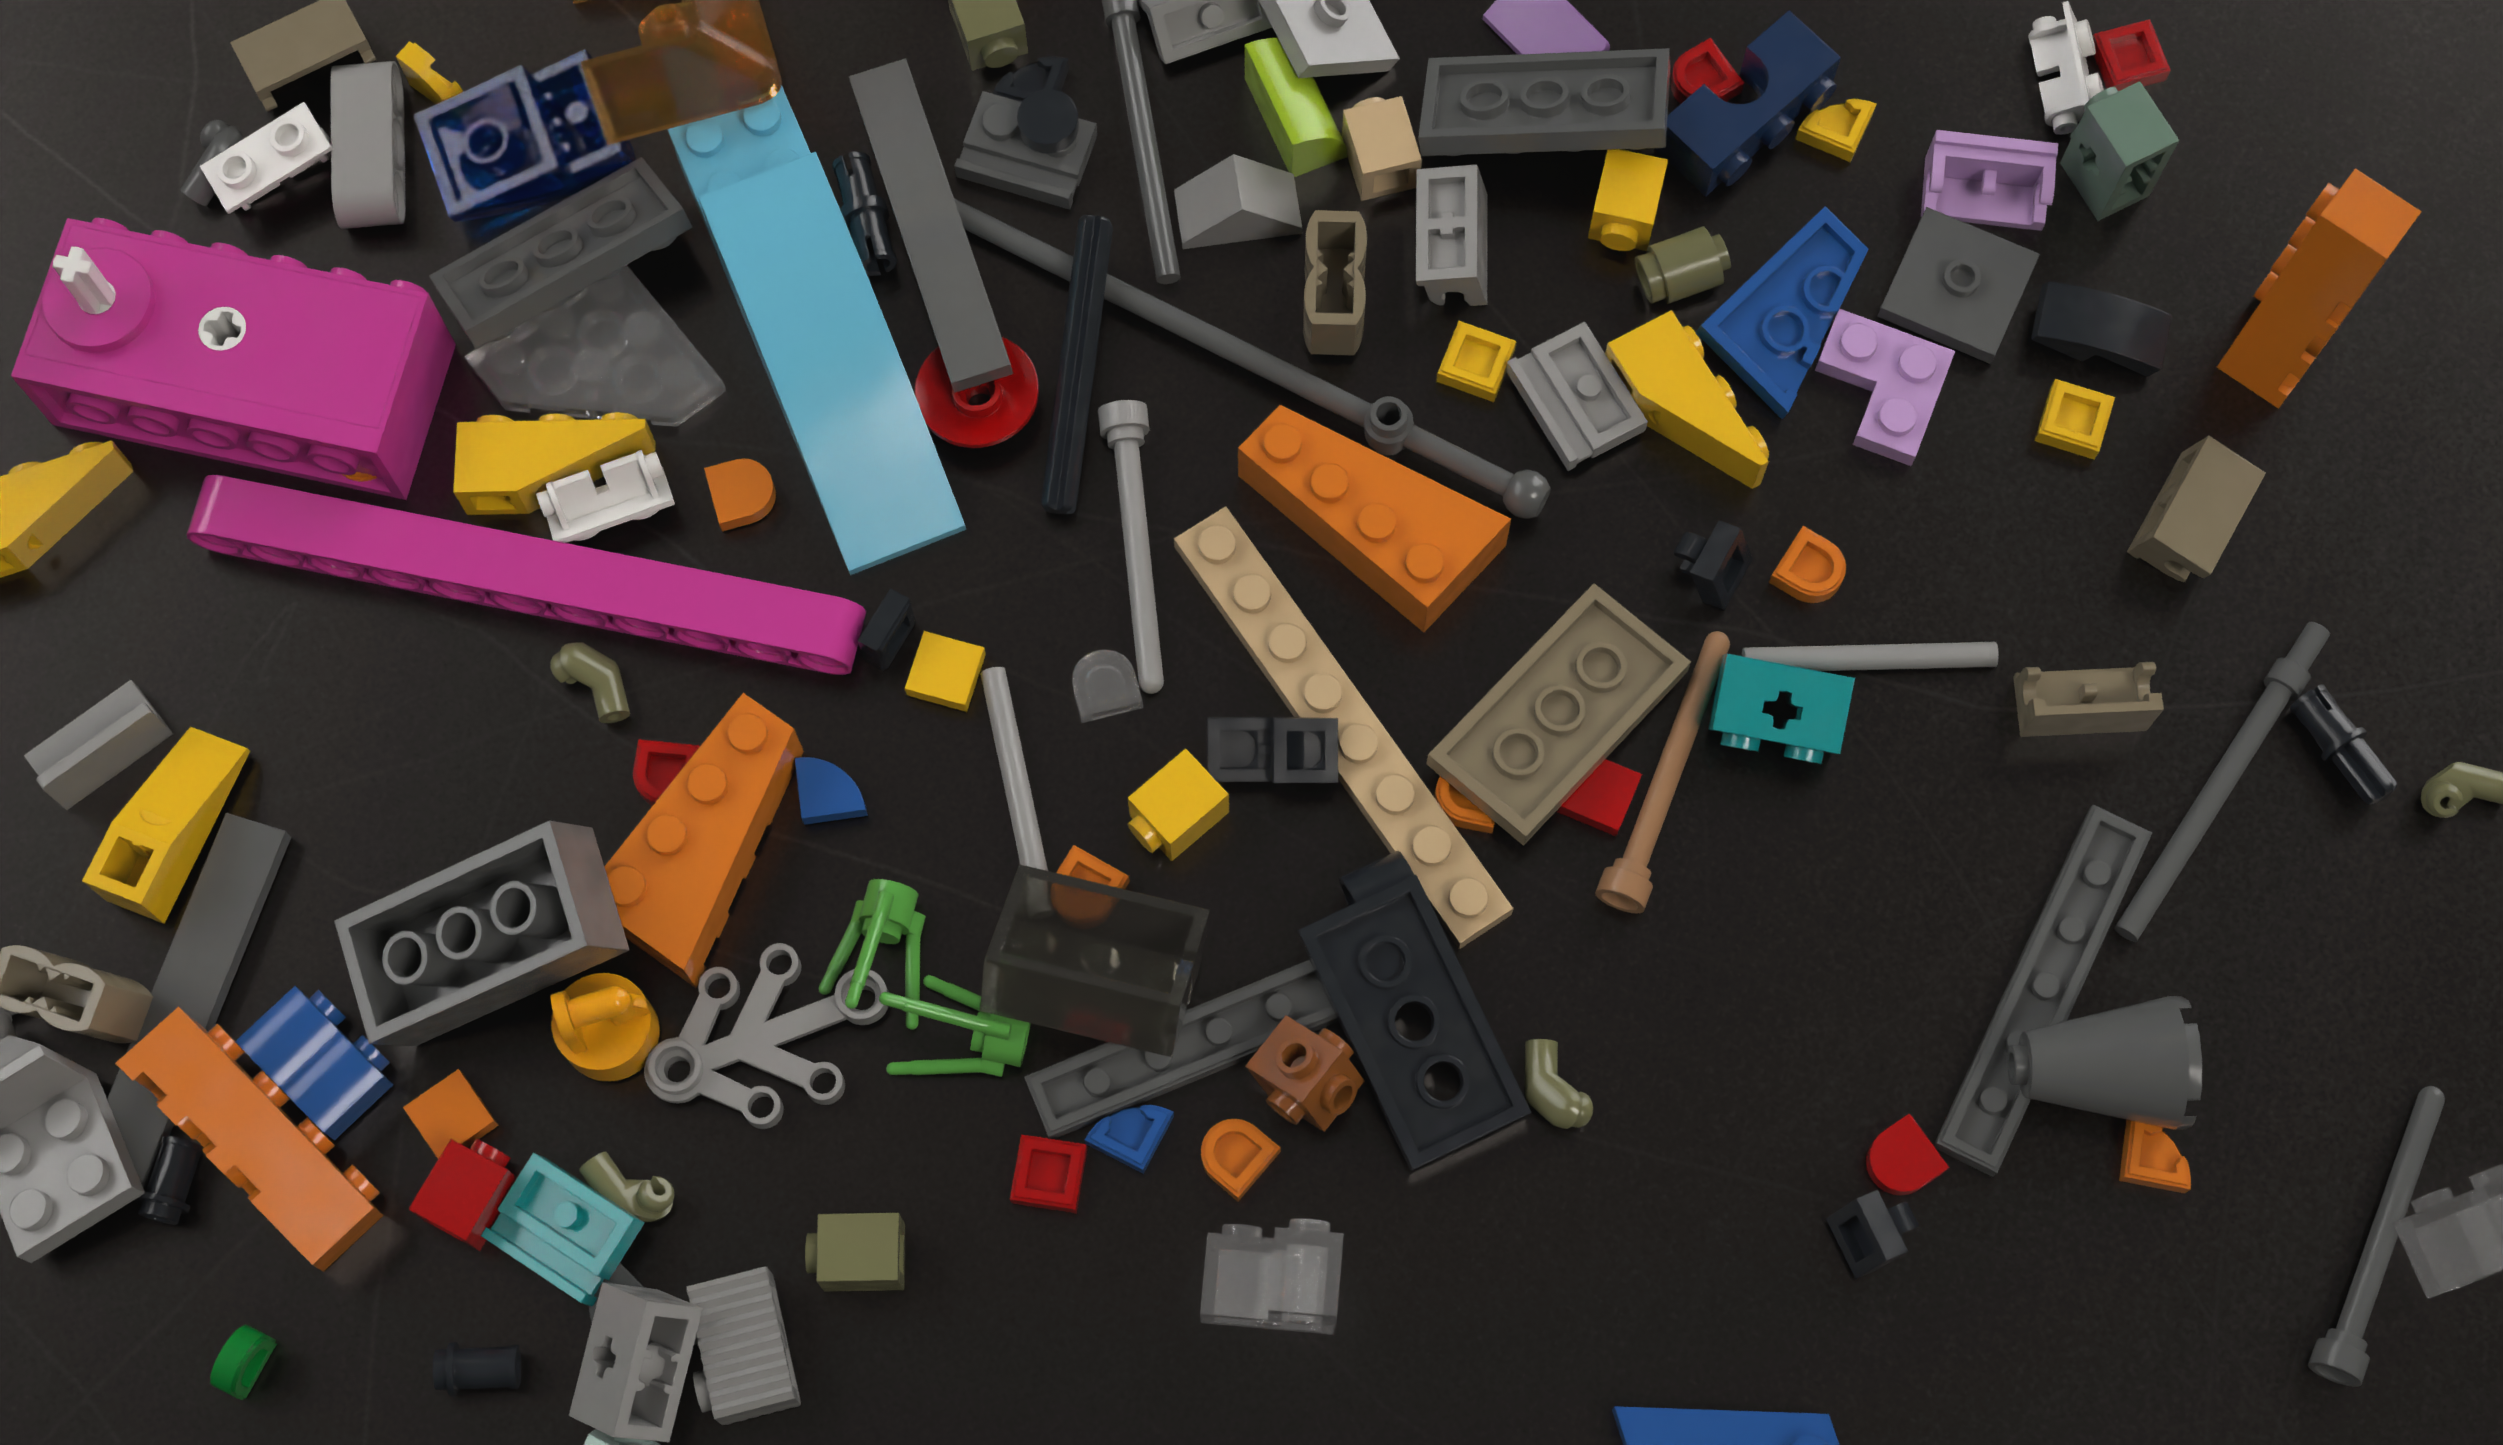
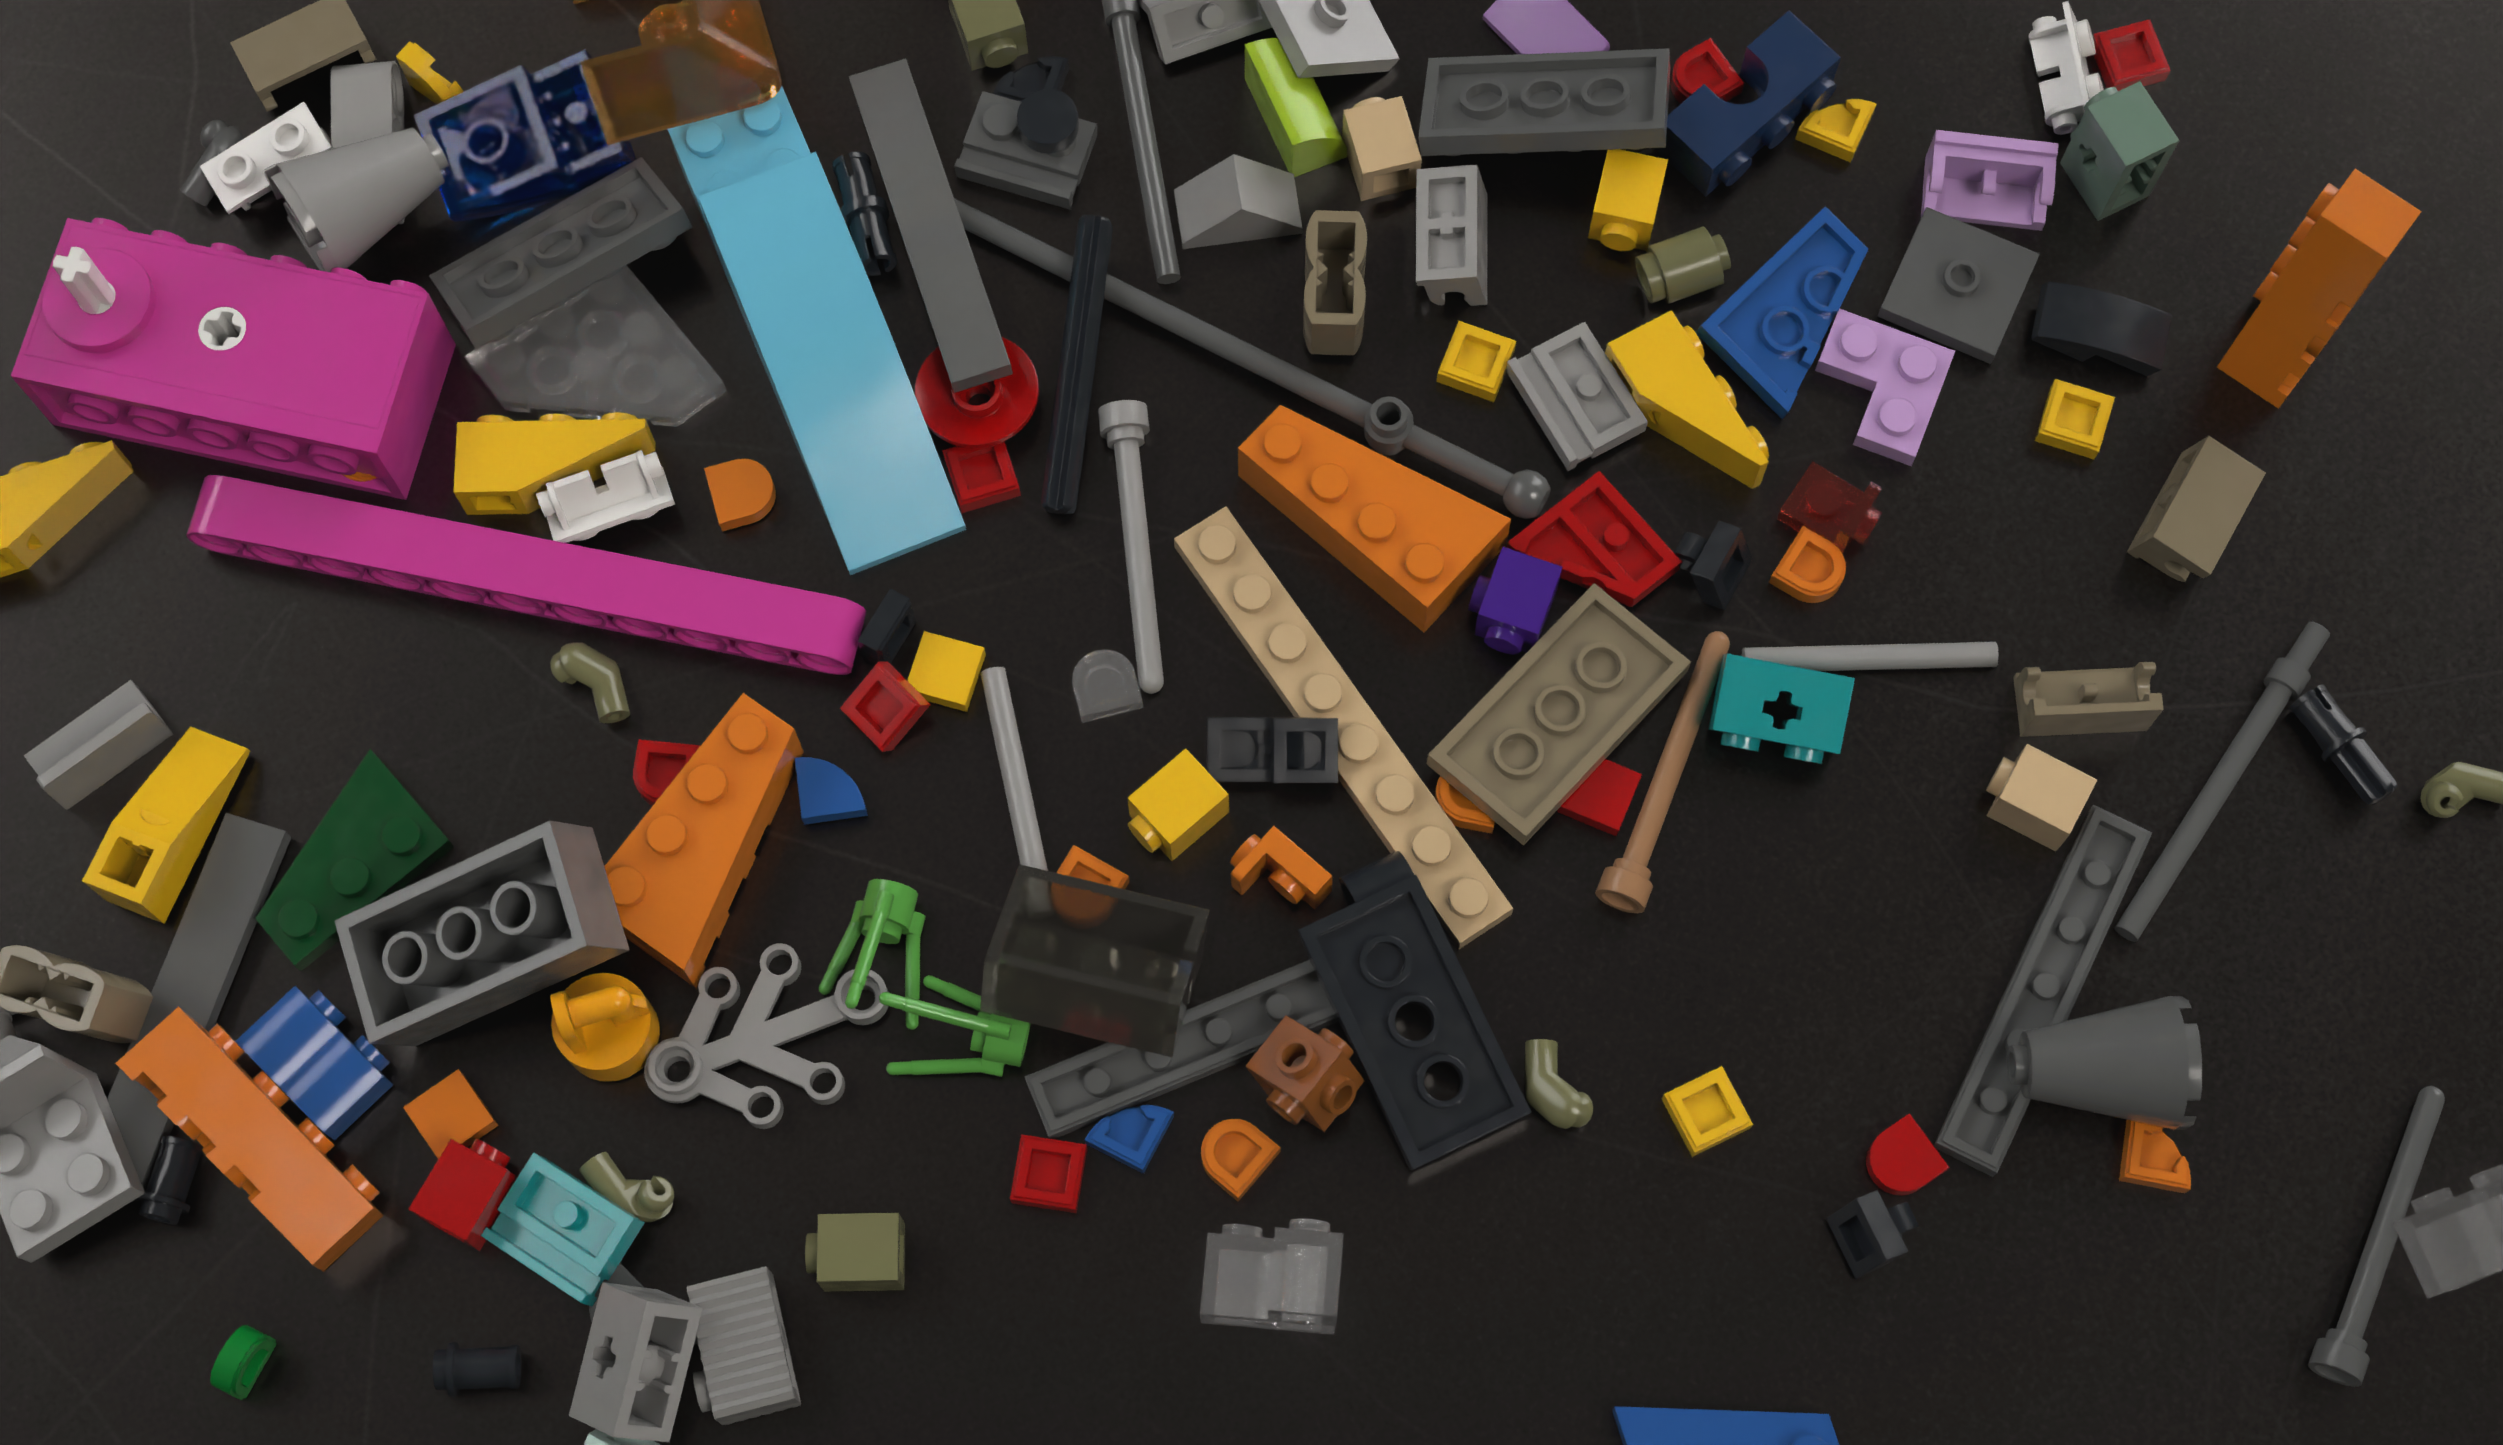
(356, 192): none -> light grey cone
(359, 853): none -> dark green wing
(885, 706): none -> red tile
(981, 475): none -> red tile
(1292, 869): none -> orange bracket
(1514, 601): none -> dark purple brick
(1600, 542): none -> red wing
(1707, 1111): none -> yellow tile
(1831, 507): none -> clear red bracket
(2039, 796): none -> tan brick

